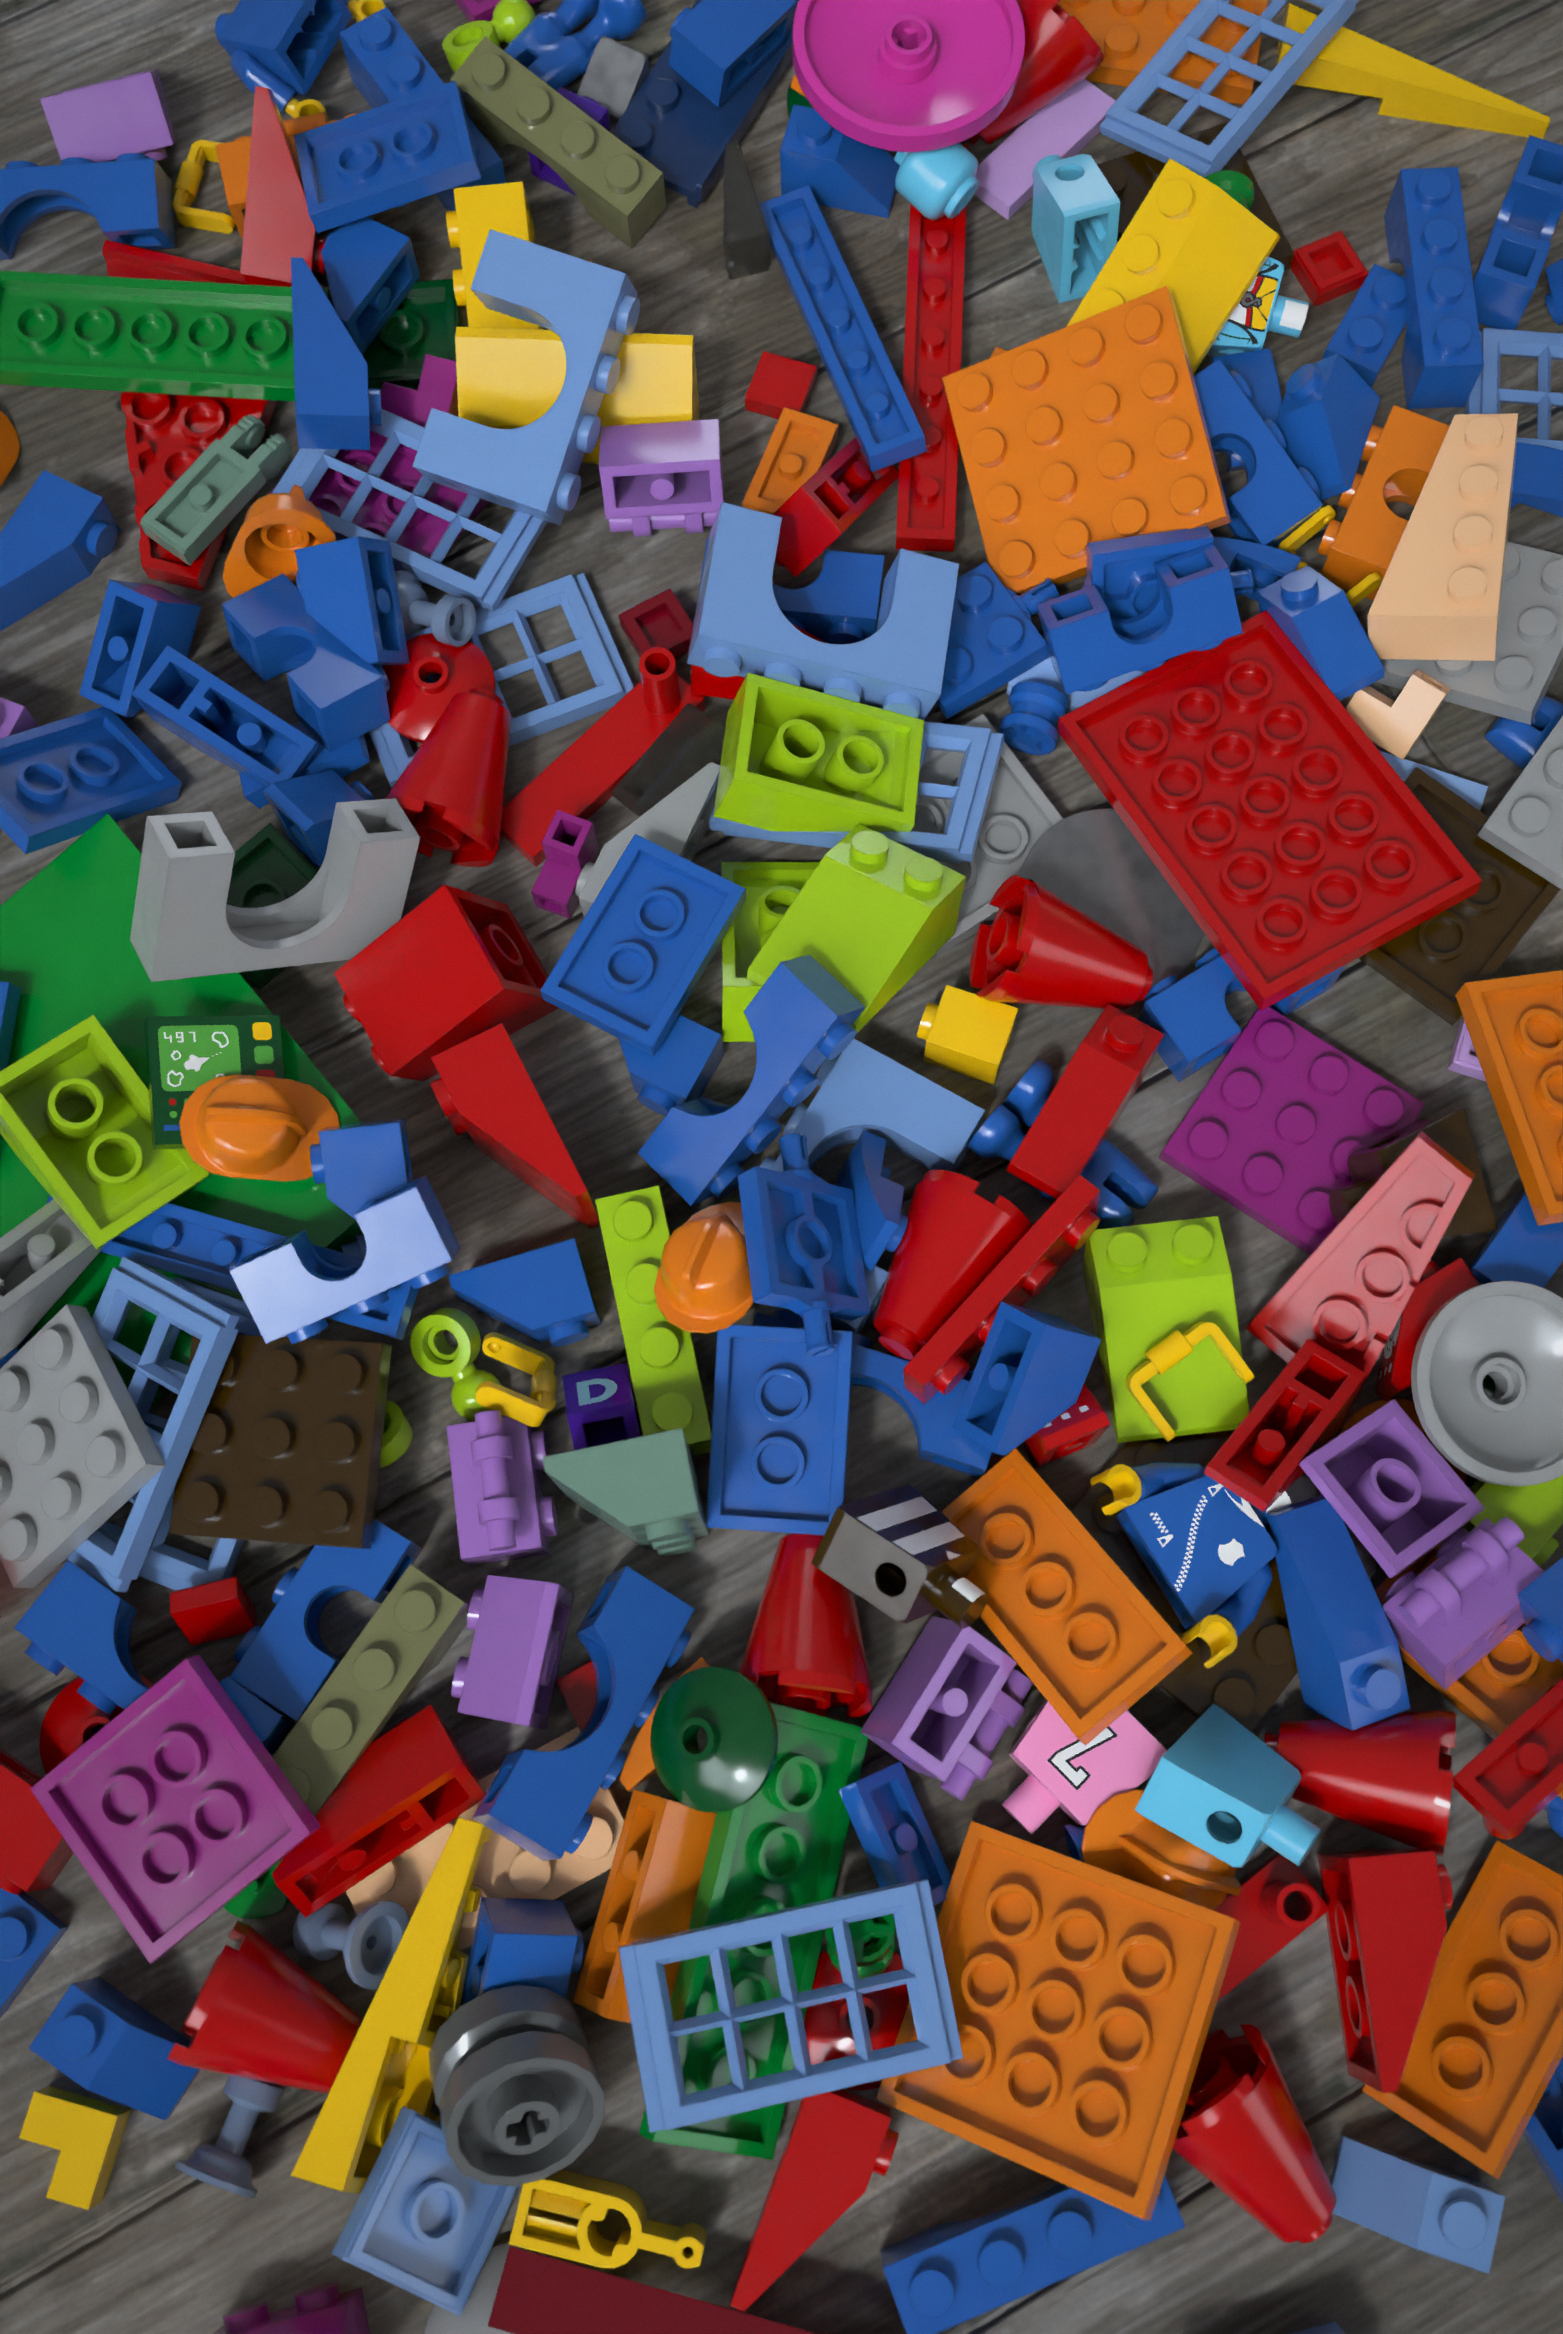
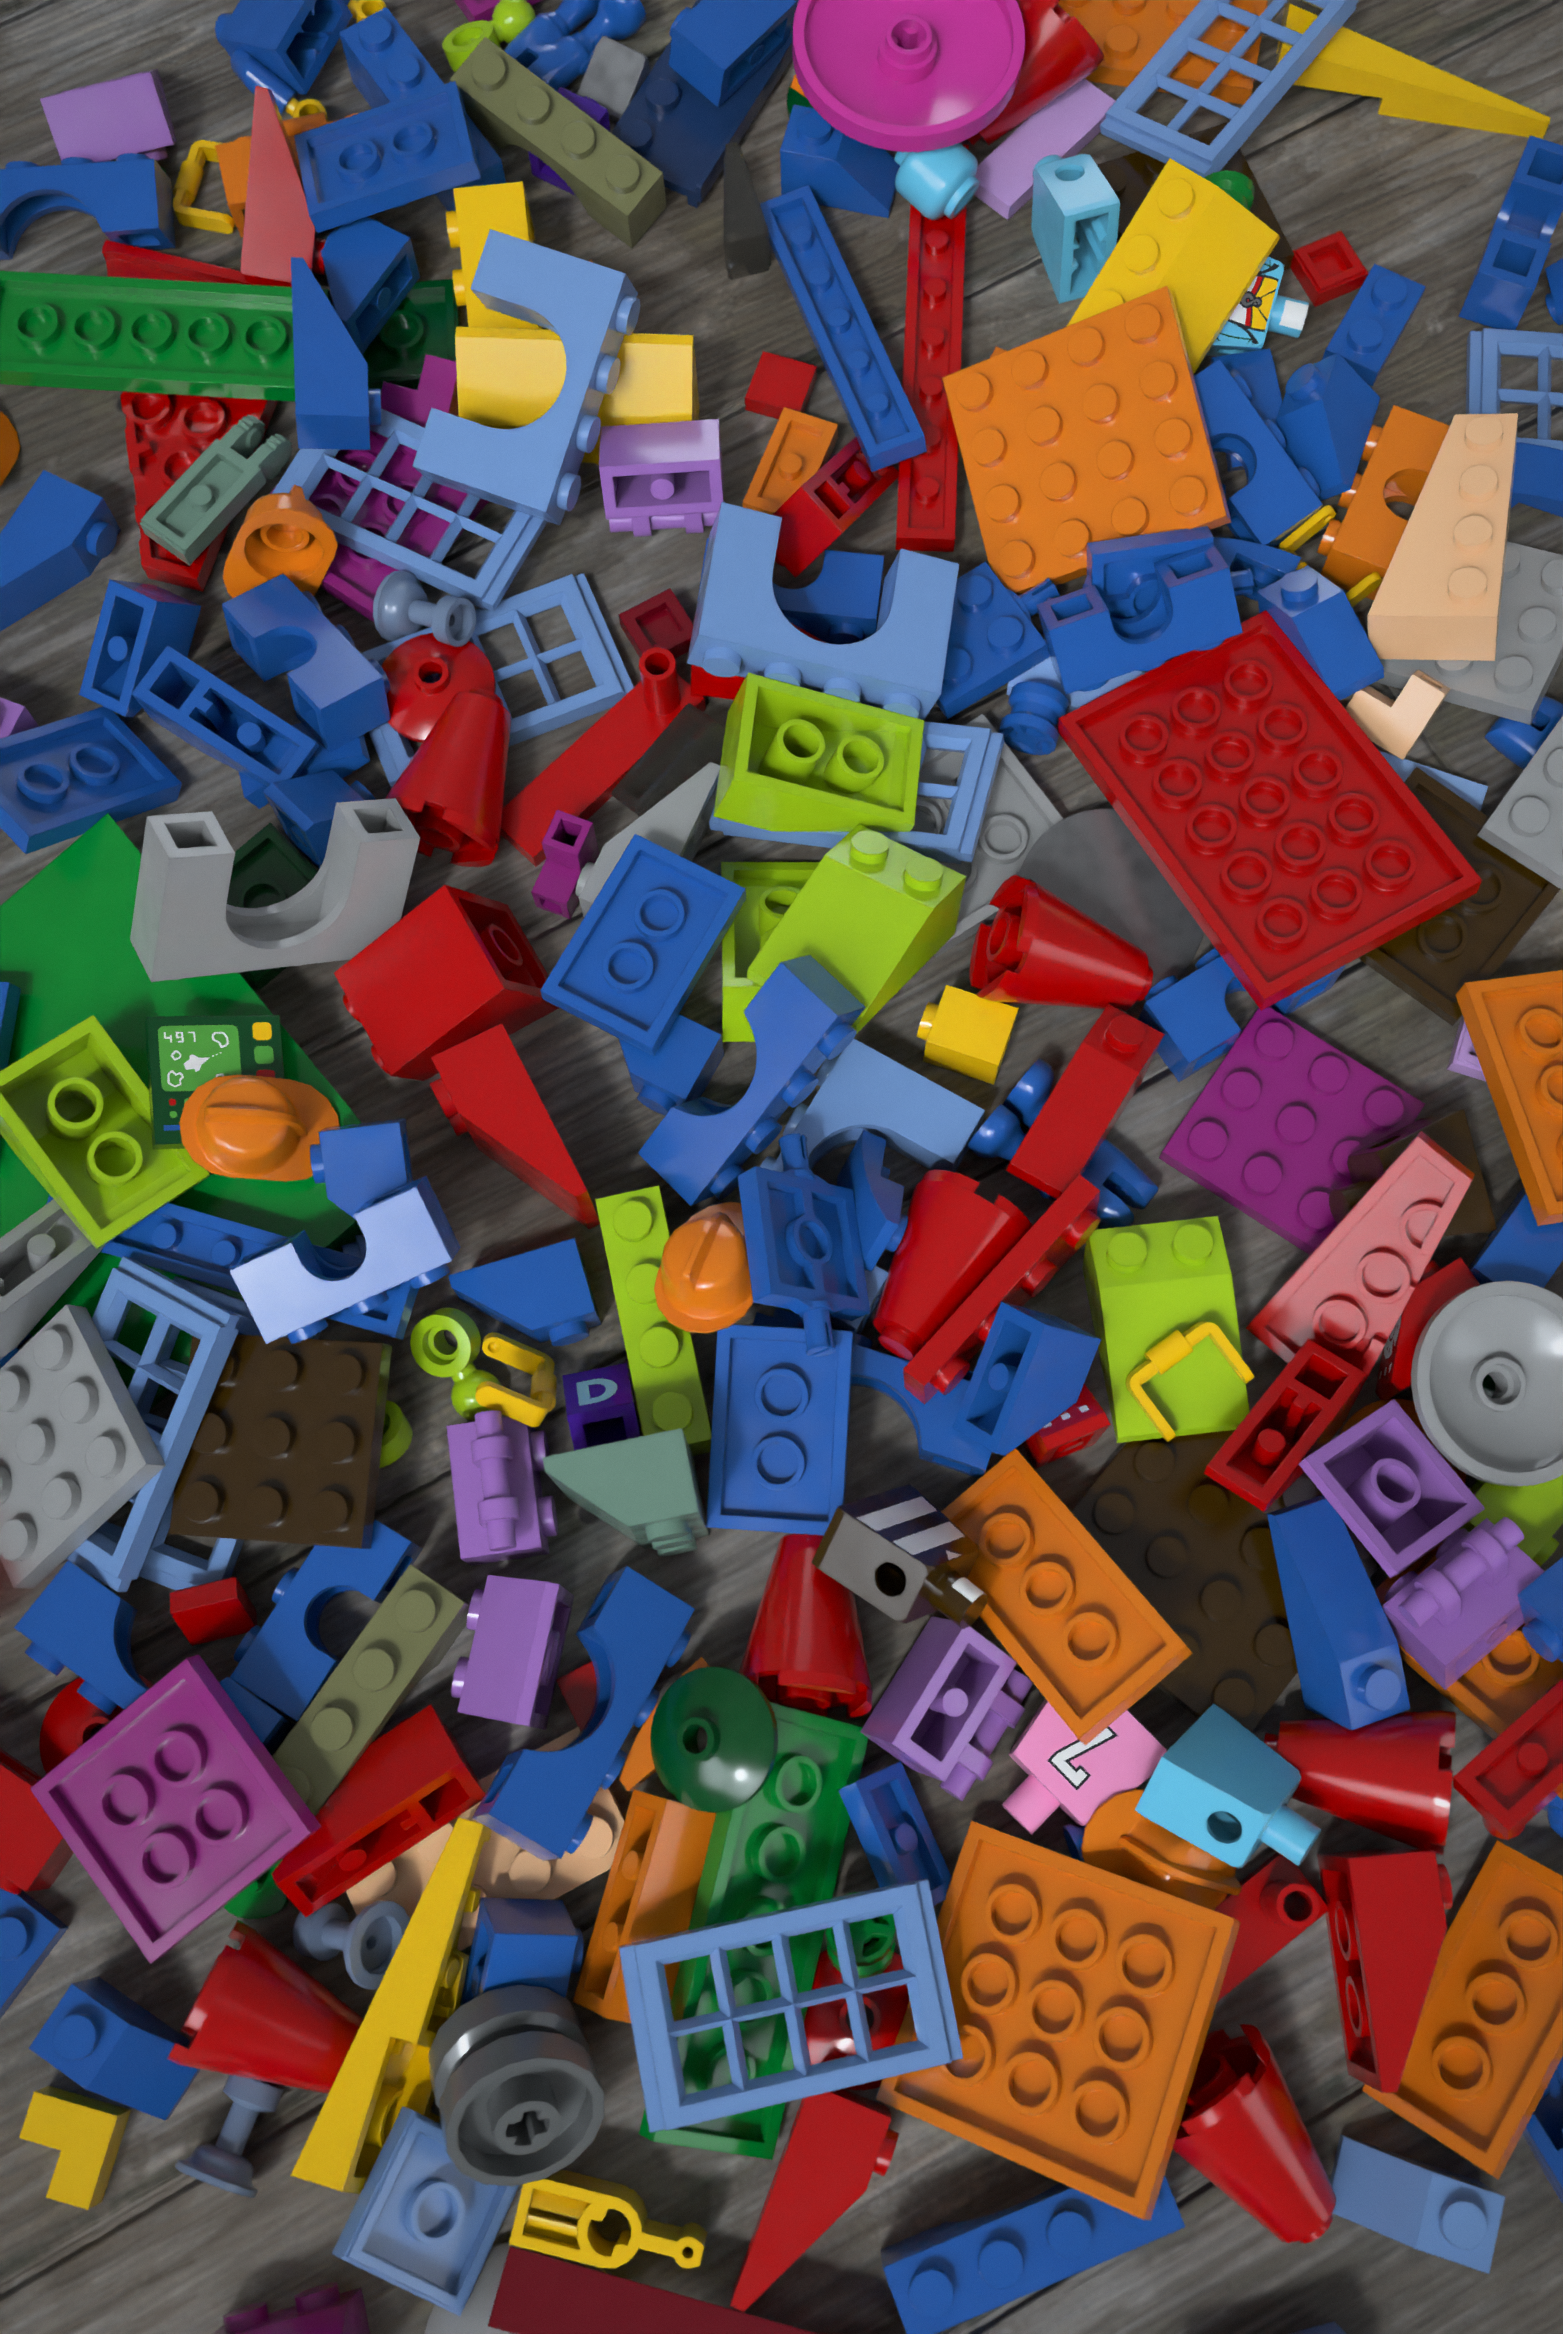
(355, 596): blue slope -> none
(1198, 1544): blue torso -> none
(1442, 330): blue arch -> none

